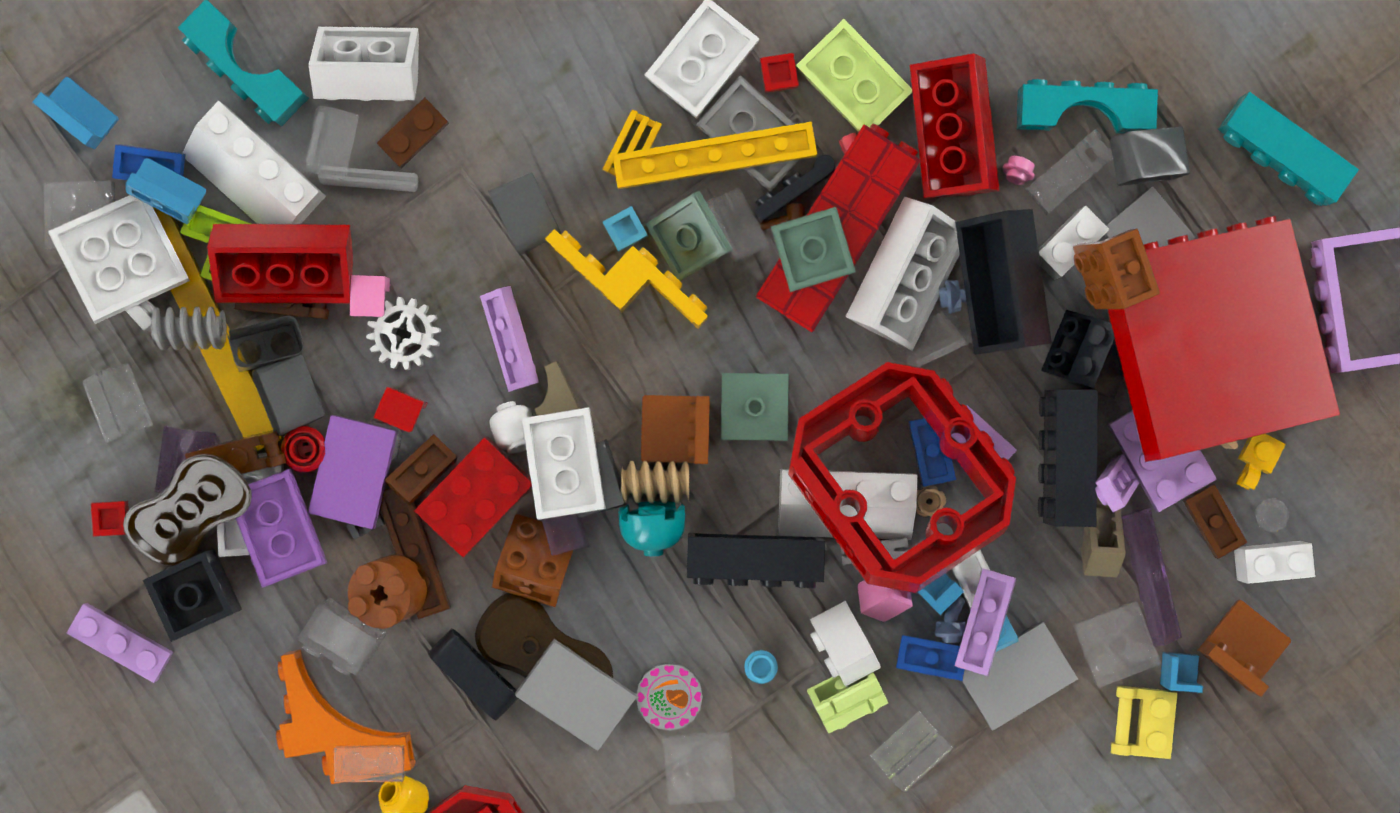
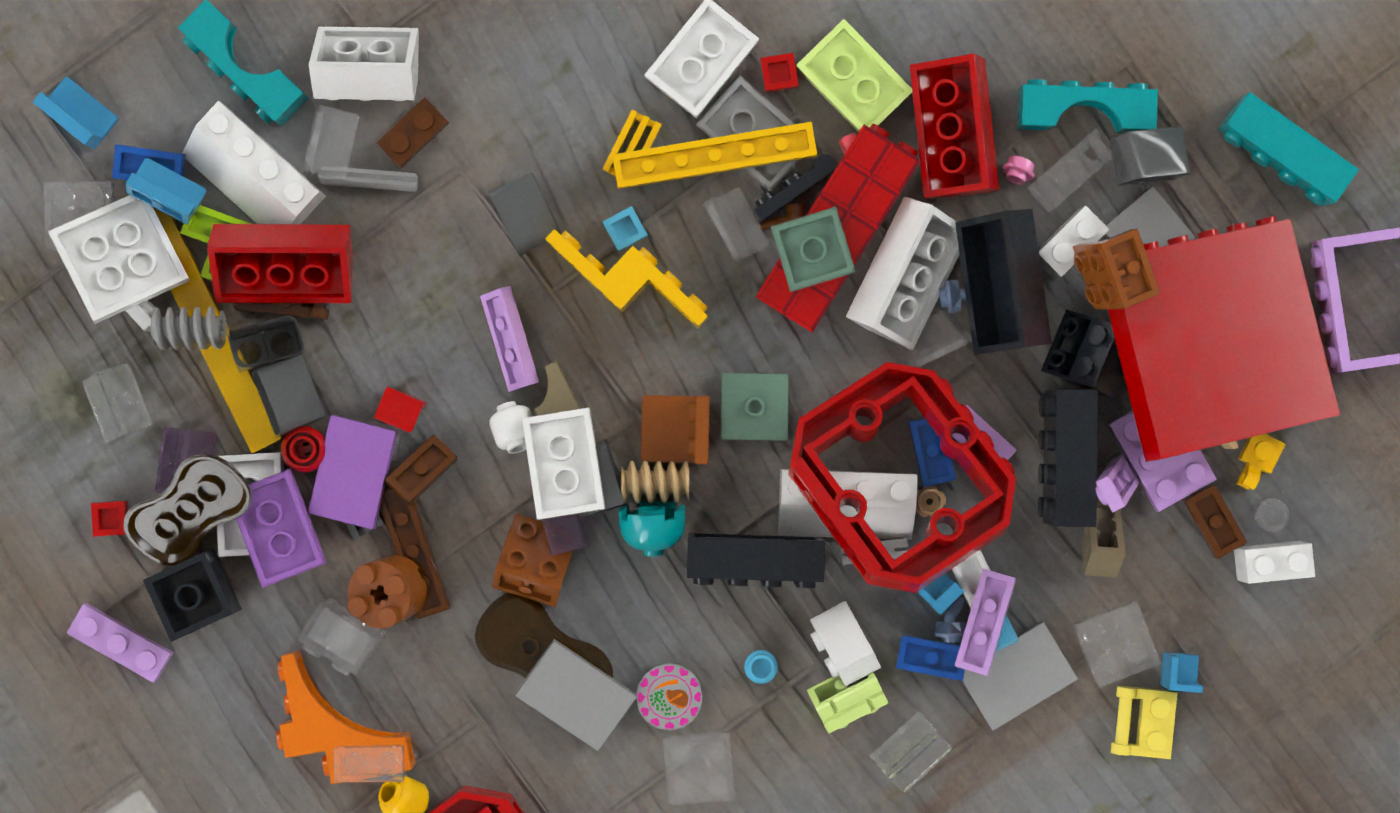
(244, 454): reddish brown plate -> none
(368, 295): bright pink panel -> none
(407, 318): white gear -> none
(473, 674): black beam -> none
(474, 496): red brick -> none
(689, 236): sand green plate -> none
(882, 602): bright pink panel -> none
(1151, 577): clear purple plate -> none
(1245, 646): dark orange bracket -> none

